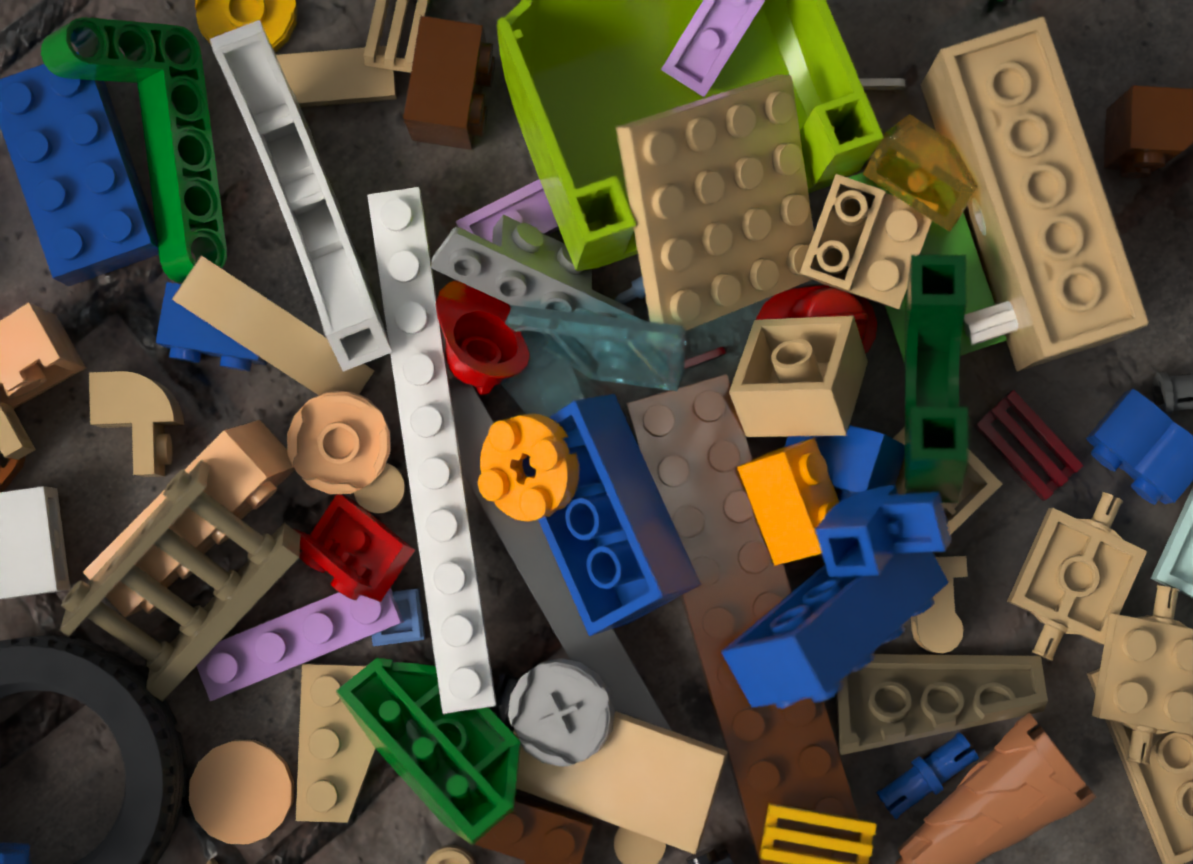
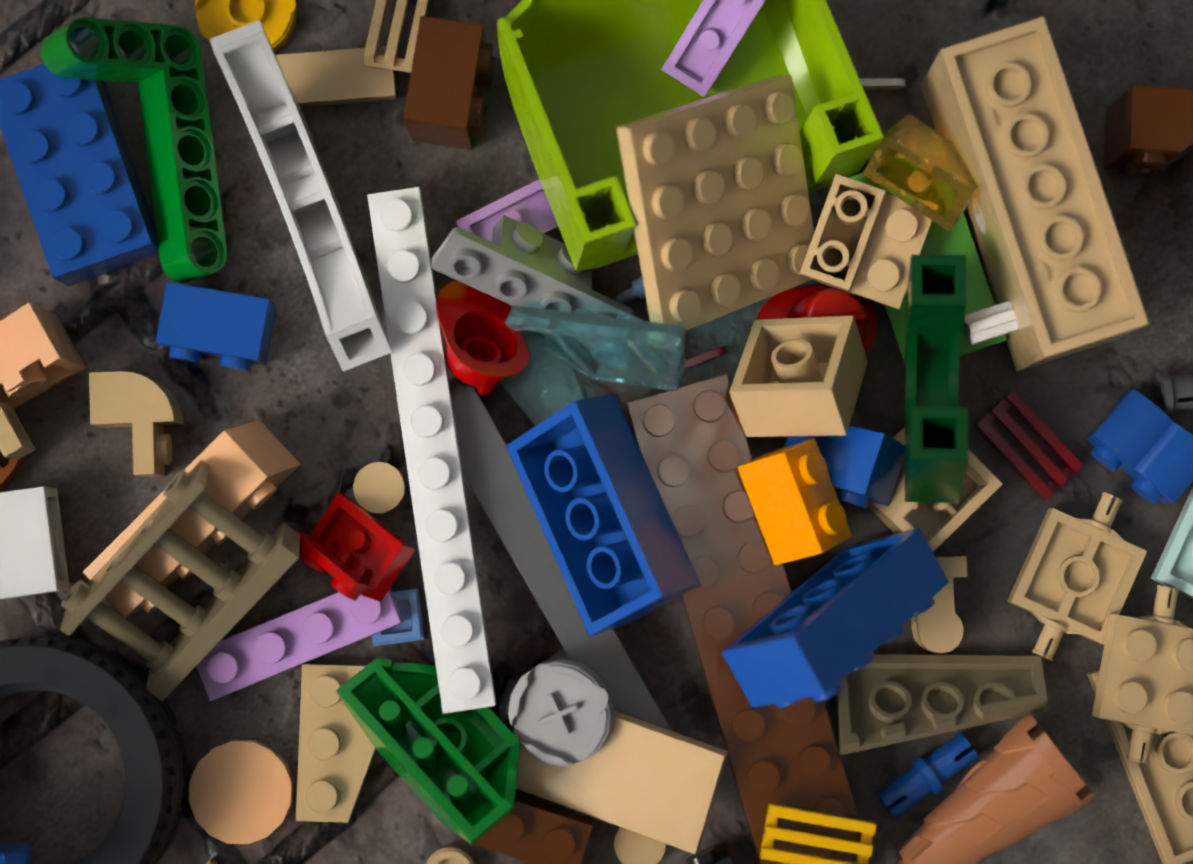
(266, 330): tan slope -> none
(338, 442): light nougat tile -> none
(503, 474): light orange plate -> none
(876, 523): blue brick -> none

